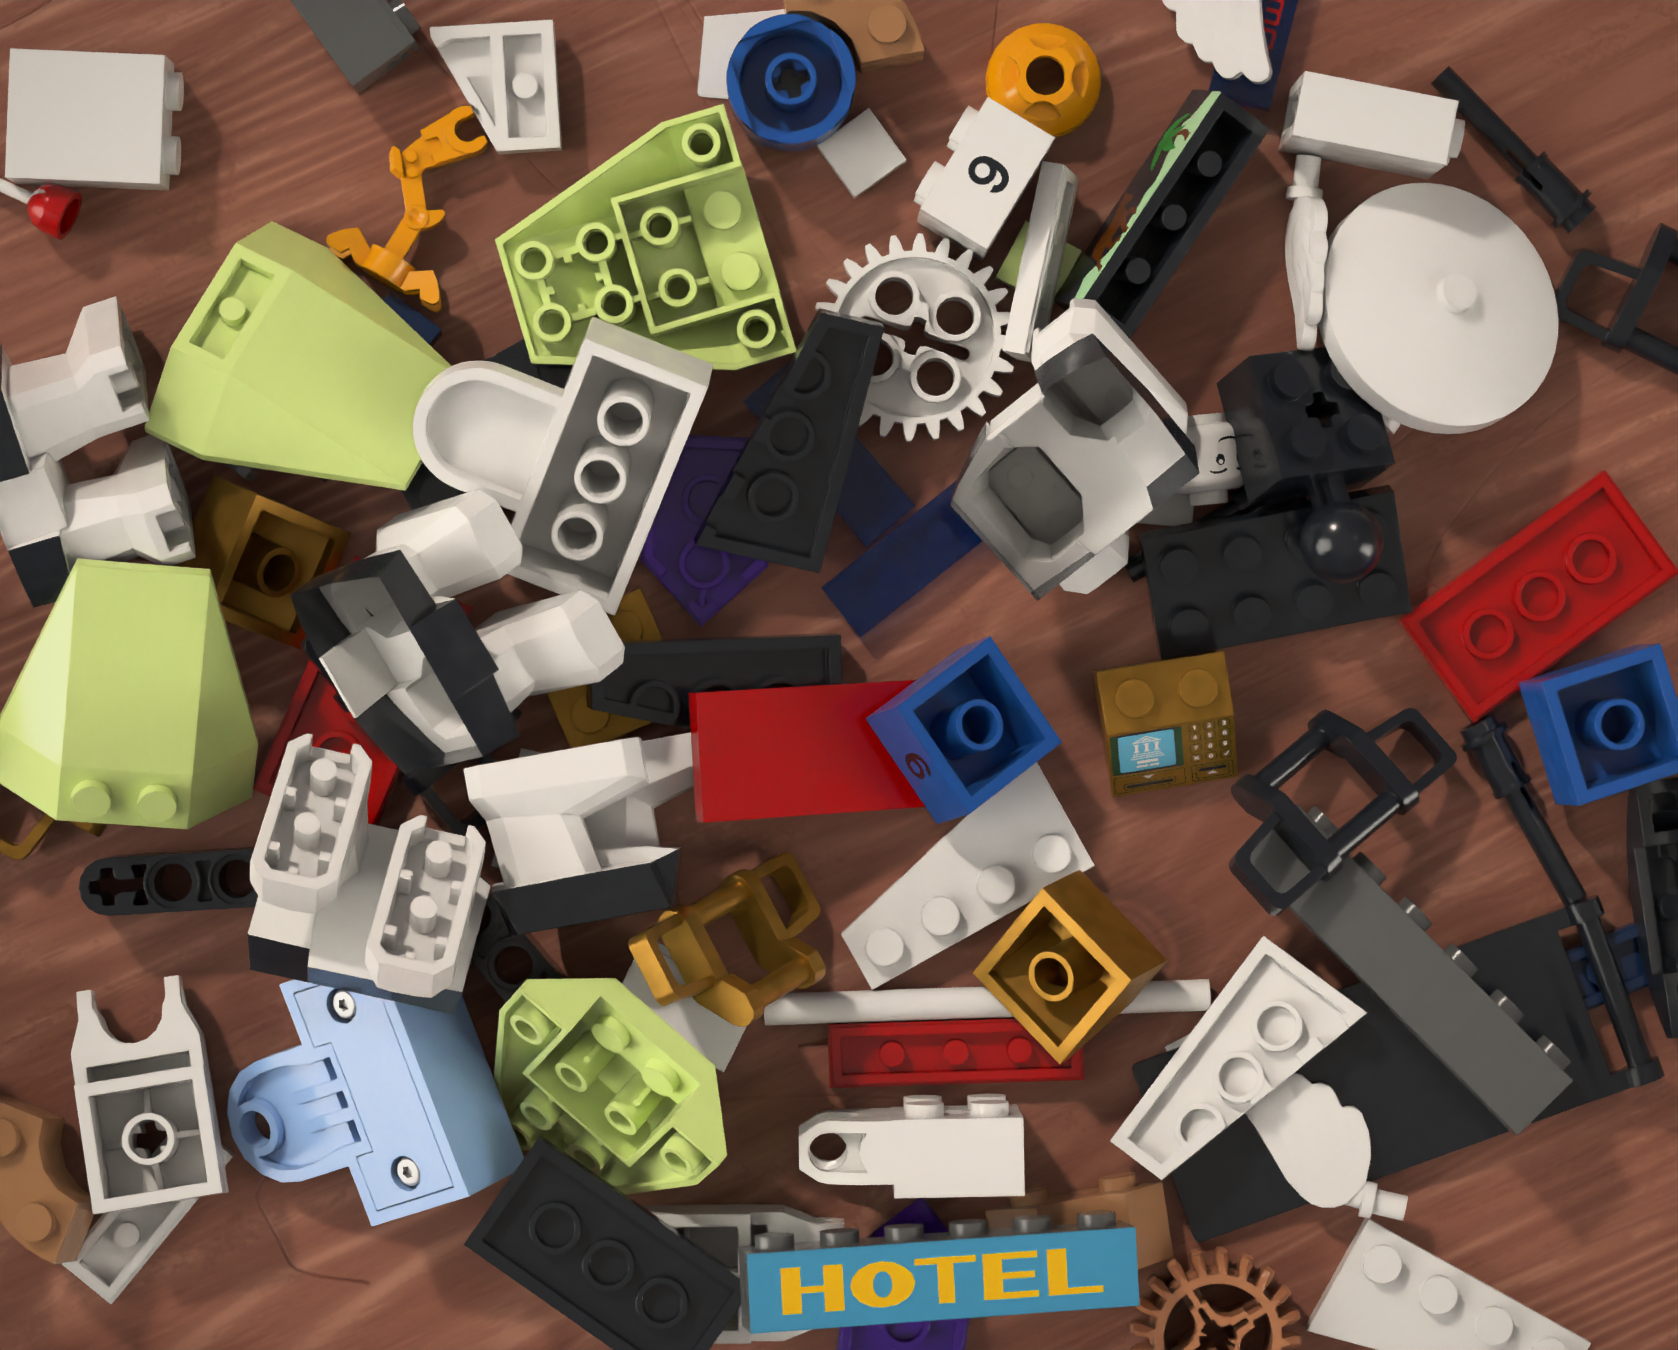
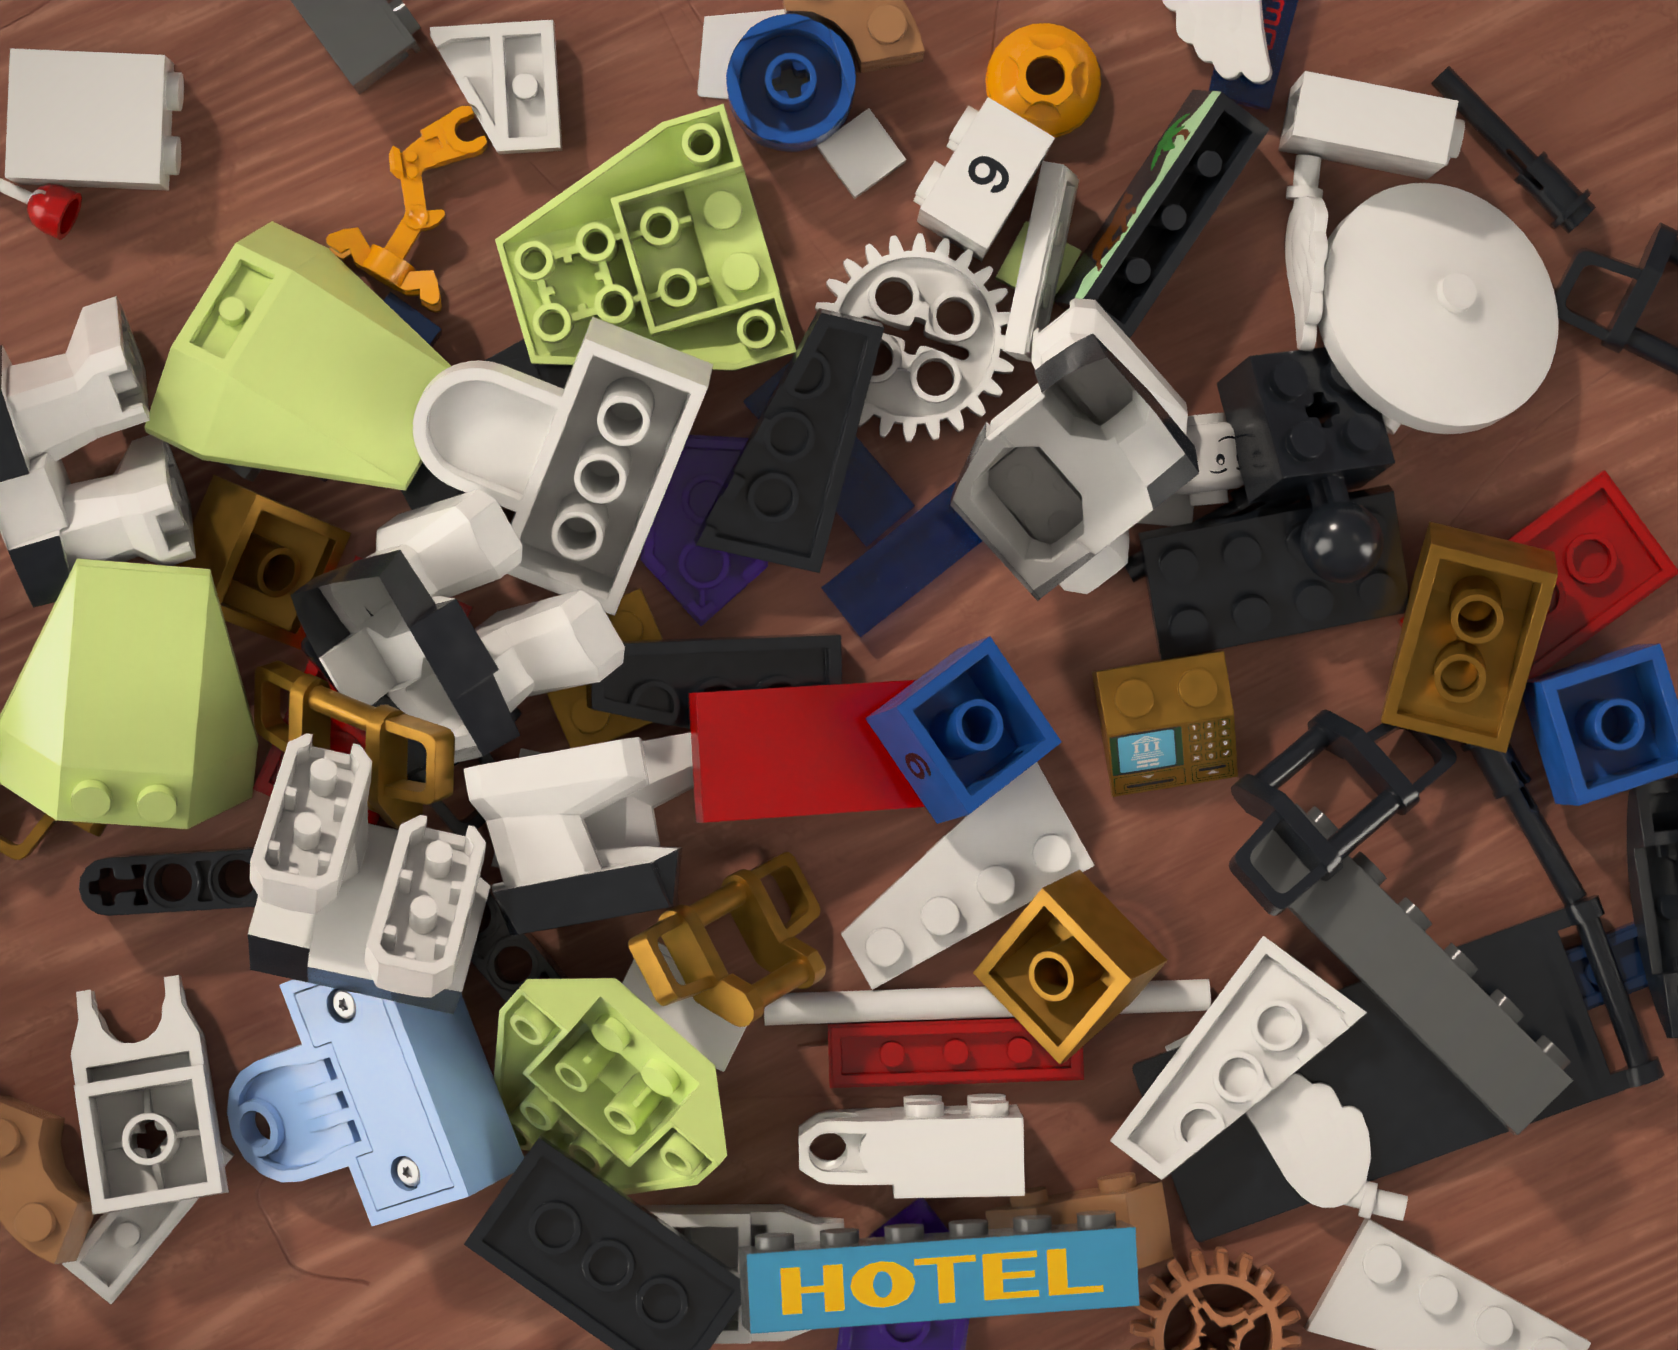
(387, 736): none -> pearl gold bar
(1469, 636): none -> pearl gold slope

